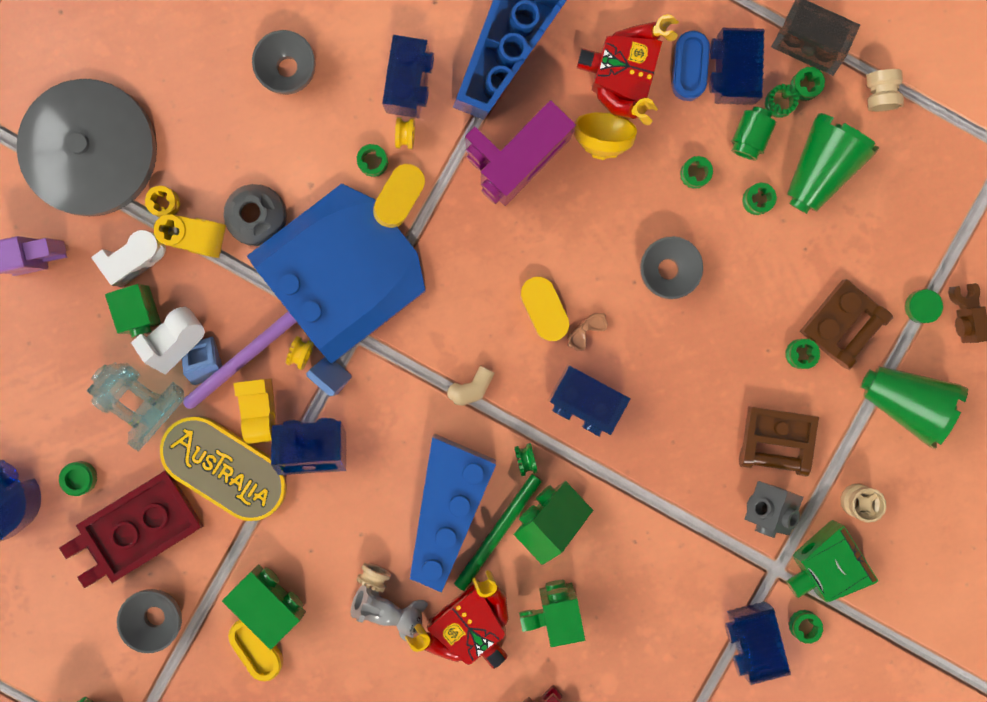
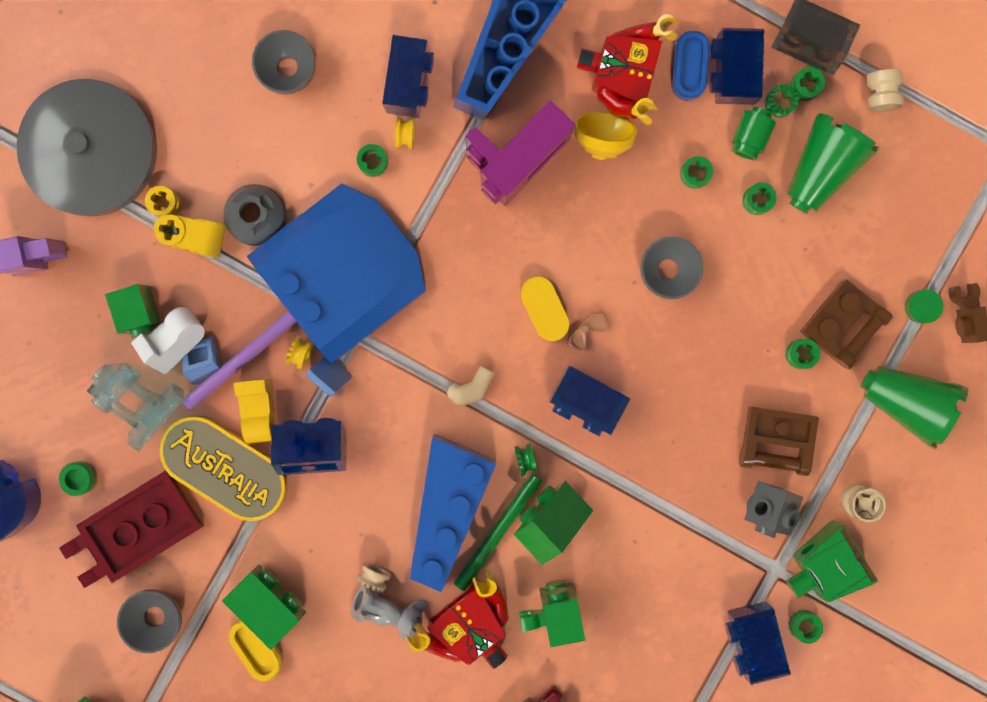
(131, 260): white leg -> none
(398, 195): yellow tile -> none

